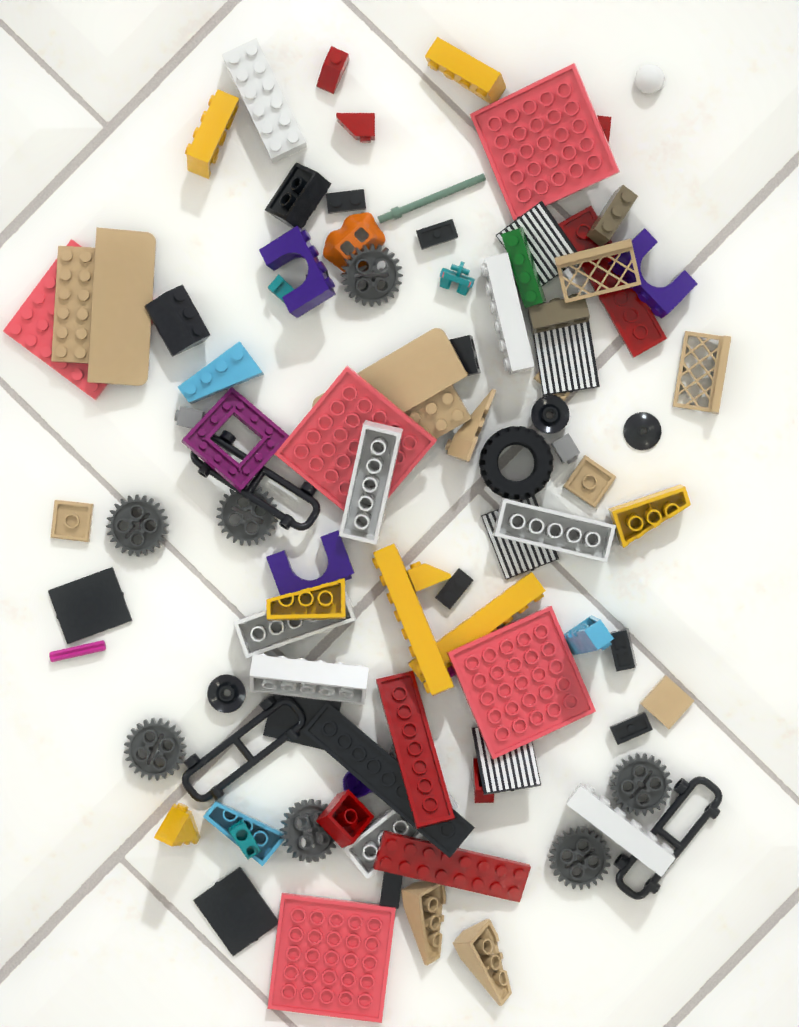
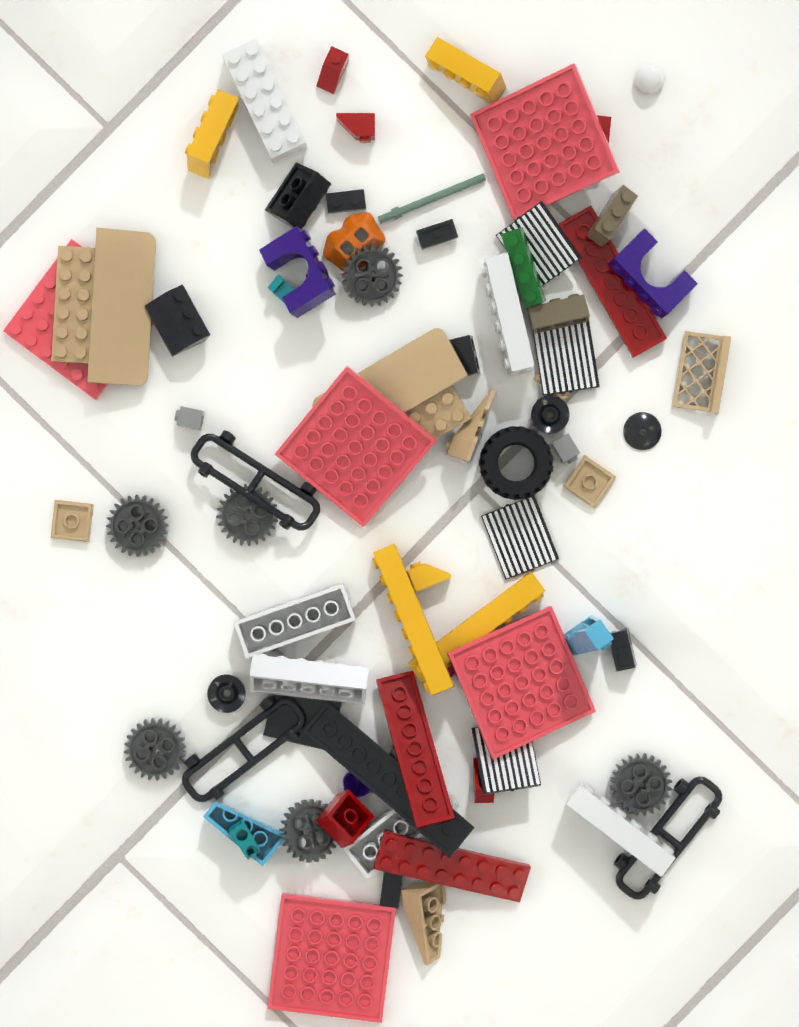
(77, 651): dark pink axle -> none
(90, 605): black piece -> none
(178, 827): yellow wedge -> none
(224, 372): medium azure wedge -> none
(235, 473): magenta plate -> none
(236, 911): black piece -> none
(313, 603): yellow wedge -> none
(338, 566): dark purple arch -> none
(370, 482): white brick -> none
(454, 588): black plate -> none
(464, 281): teal hips -> none
(480, 953): tan wedge -> none
(554, 530): white brick -> none
(570, 843): dark grey gear -> none
(593, 254): tan fence -> none
(631, 728): black plate -> none
(643, 514): yellow wedge -> none
(667, 702): tan tile -> none

